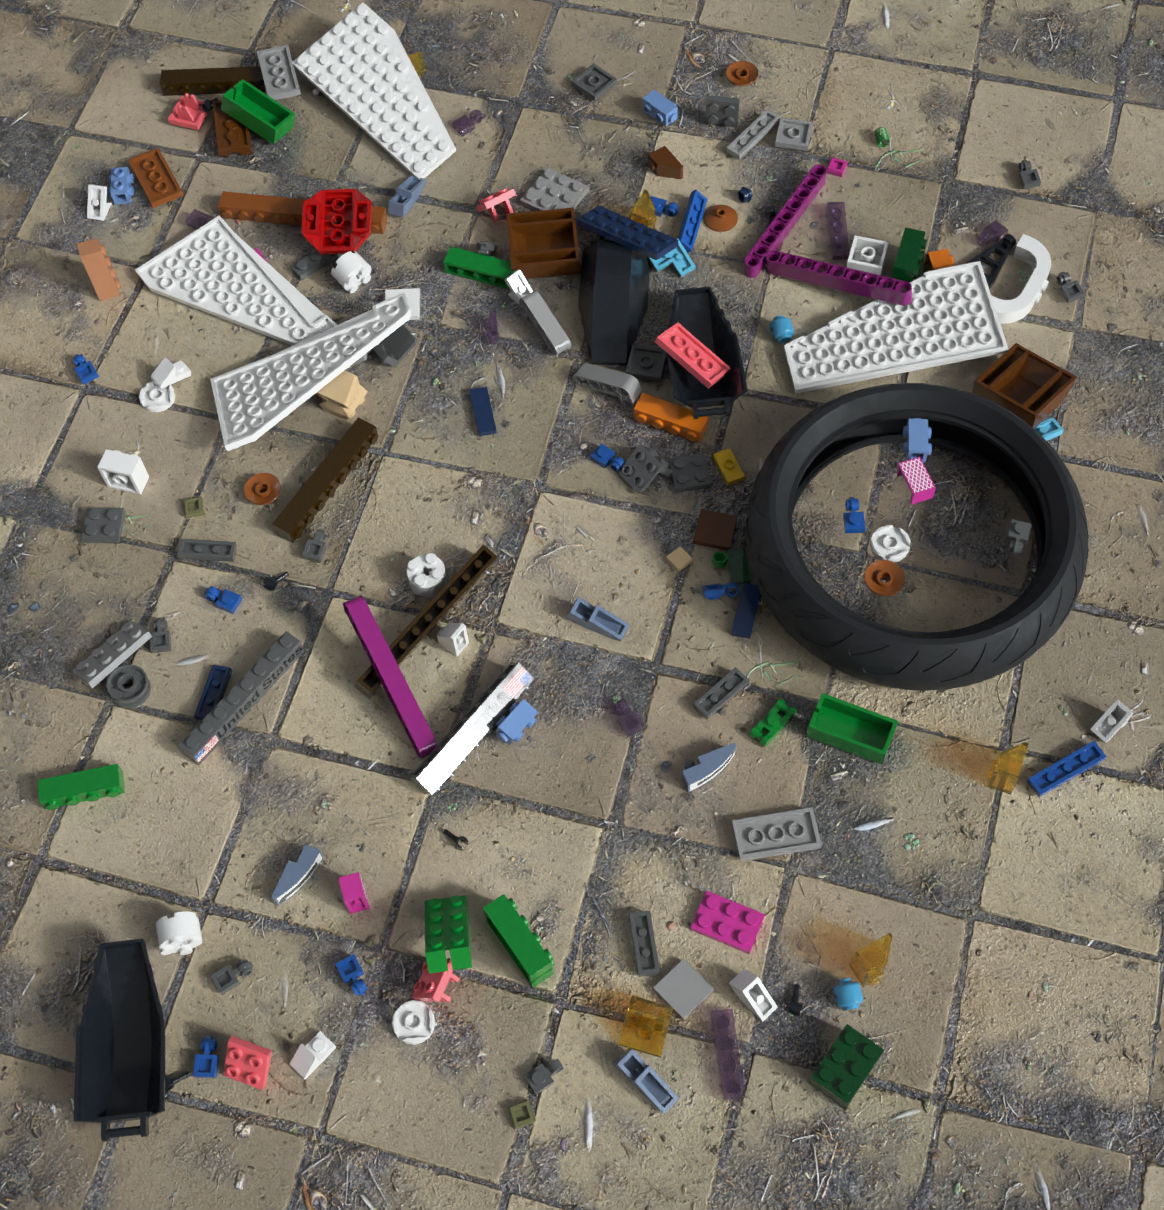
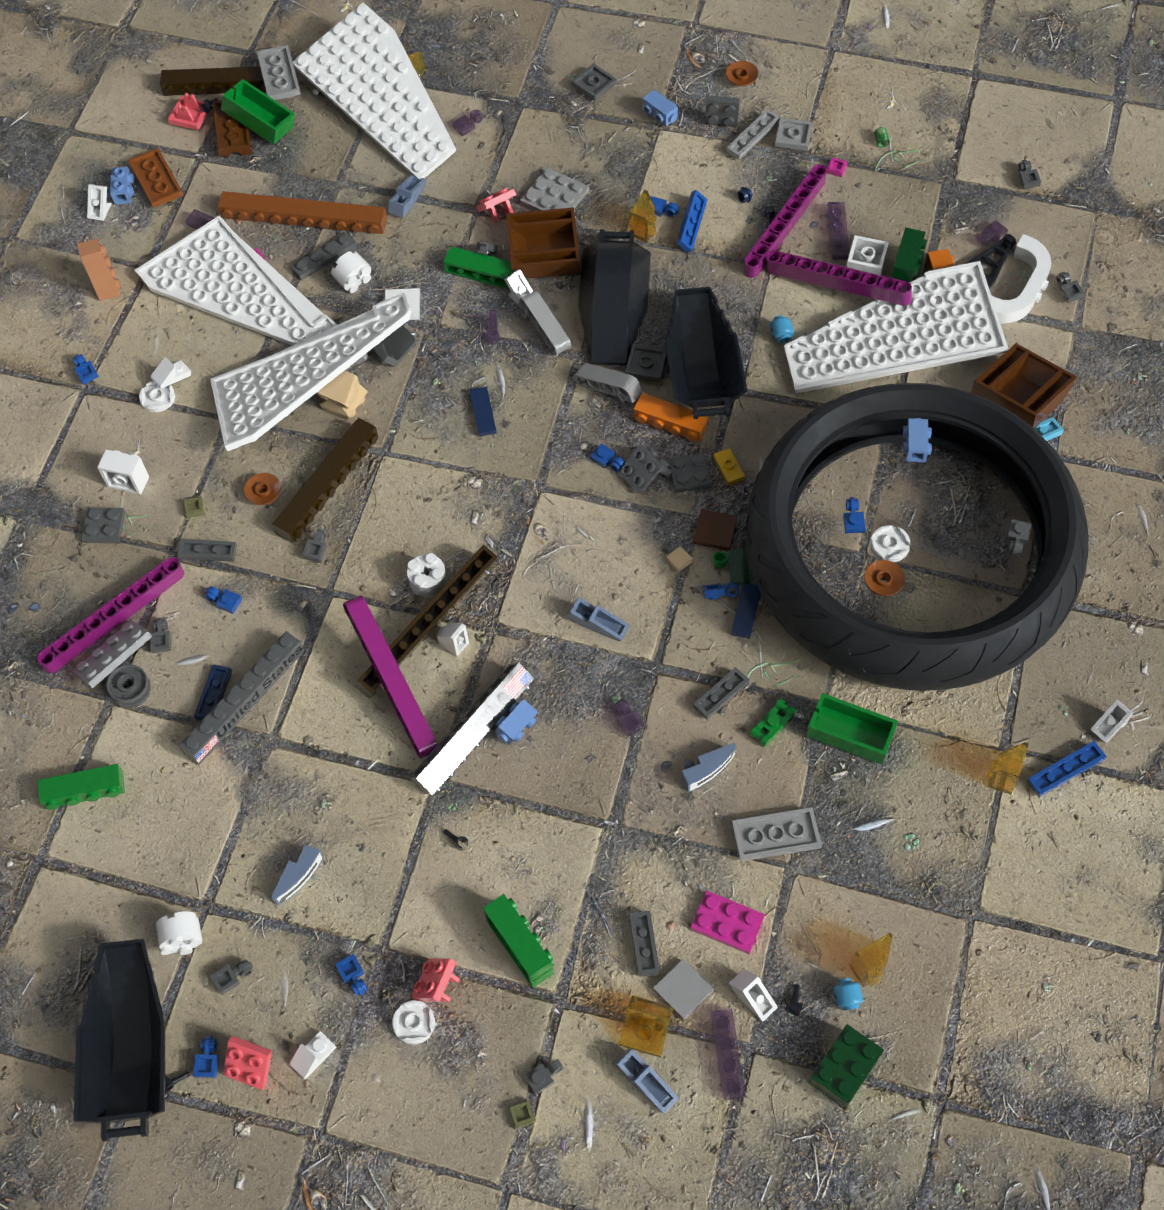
(106, 622): none -> magenta beam
(271, 584): black hand -> none
(333, 206): red piece -> none
(354, 893): dark pink panel -> none
(447, 929): green piece -> none
(627, 232): dark blue plate -> none
(665, 164): reddish brown slope -> none
(678, 257): medium azure plate -> none
(692, 355): coral plate -> none
(720, 218): dark orange dish -> none
(916, 479): dark pink panel -> none

